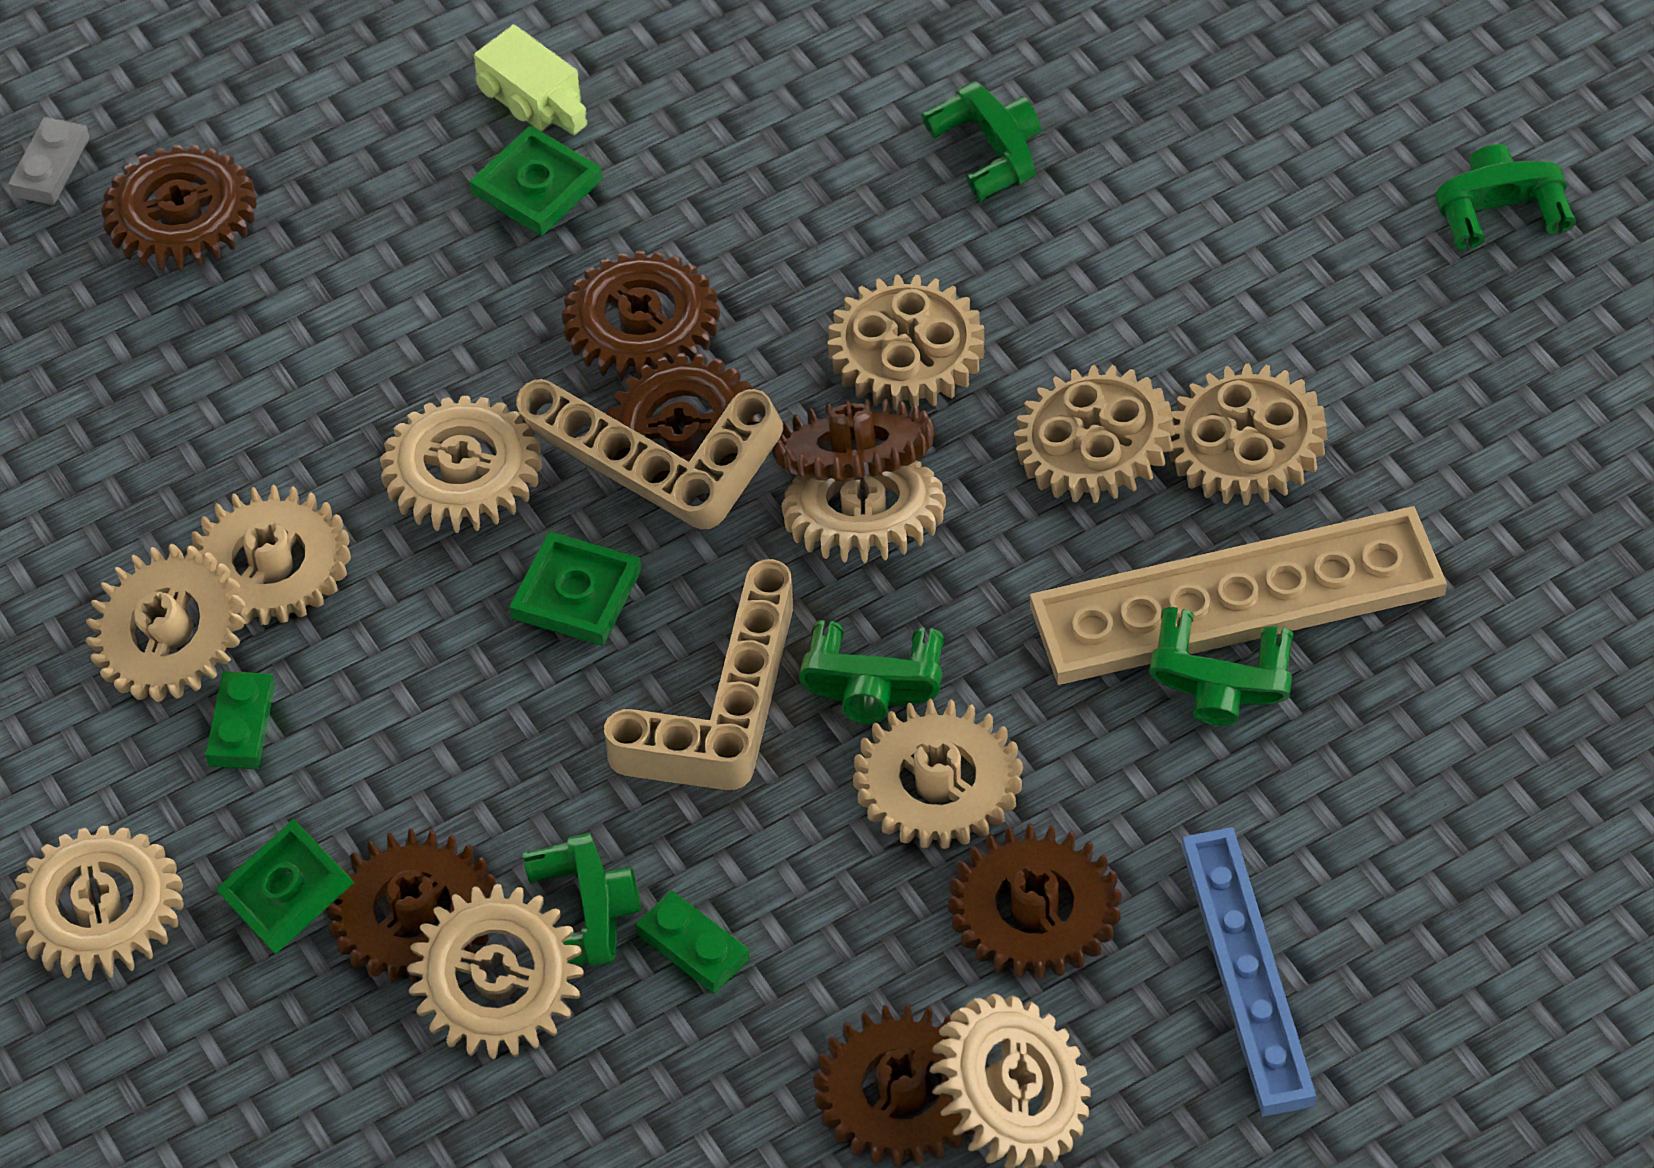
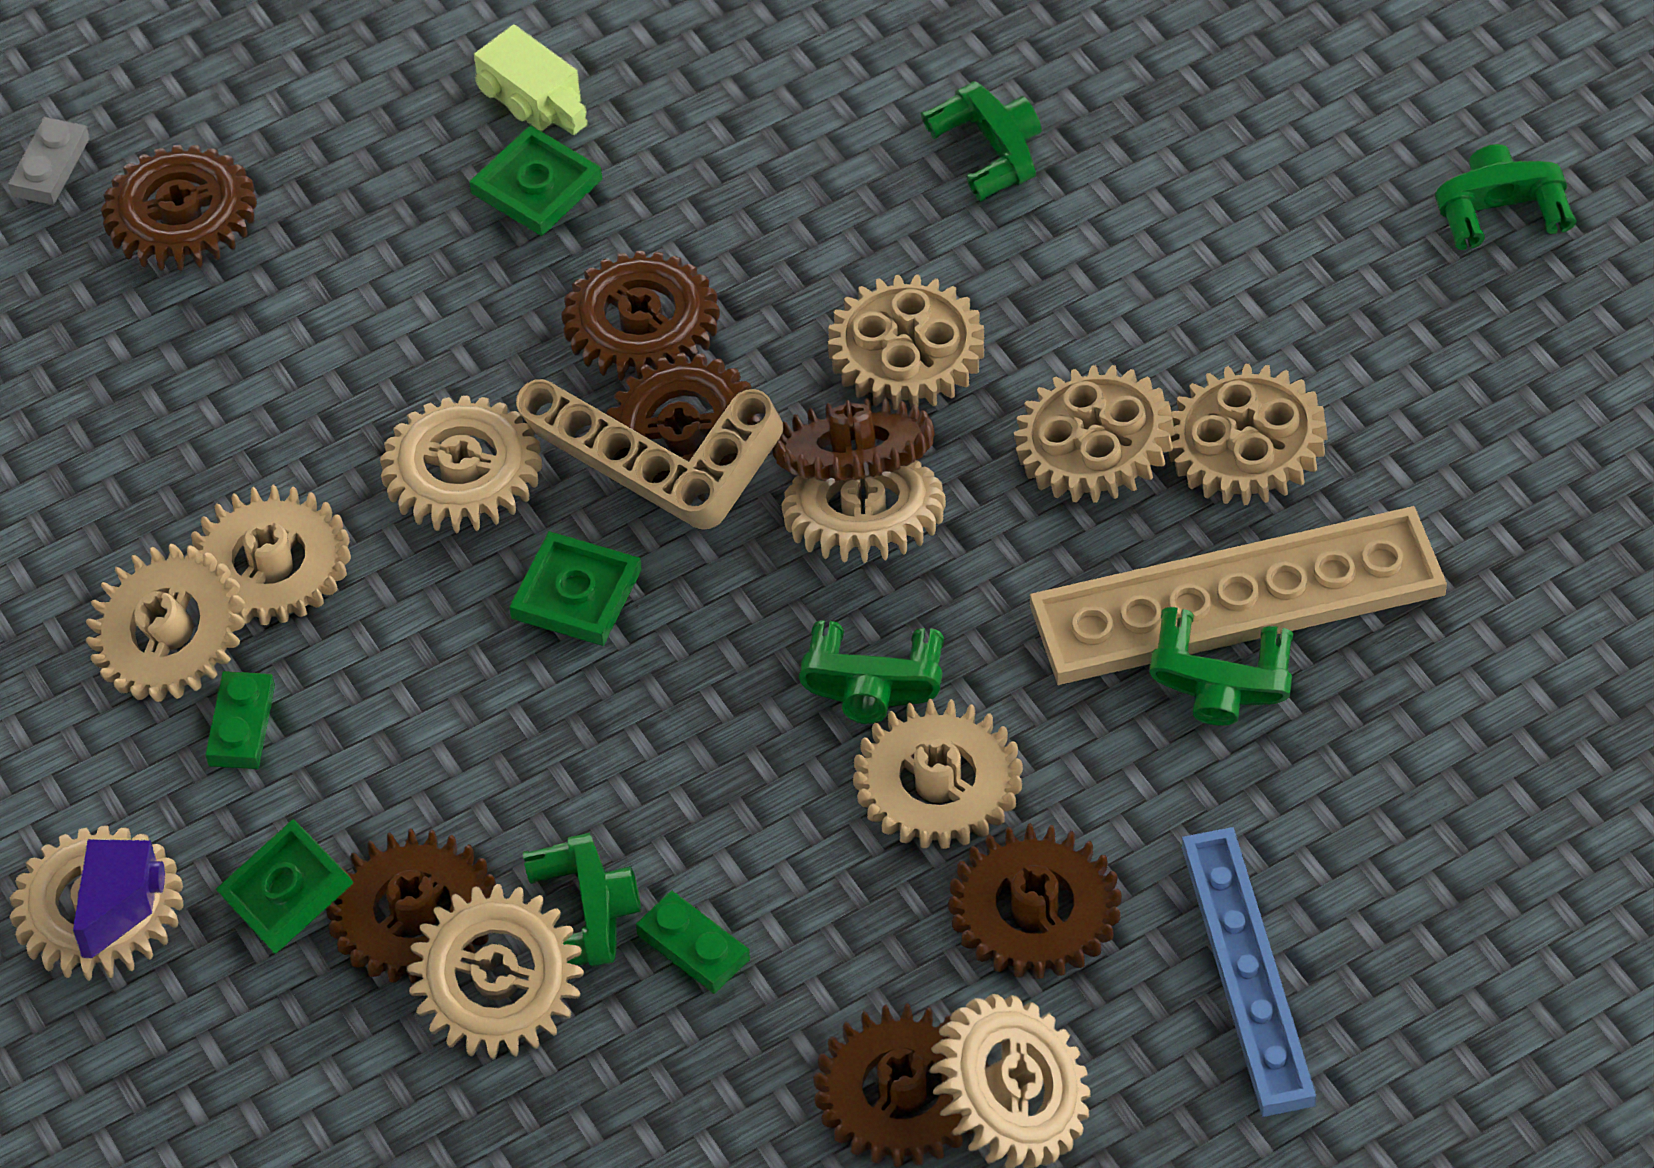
(115, 891): none -> dark purple slope
(764, 608): tan beam -> none

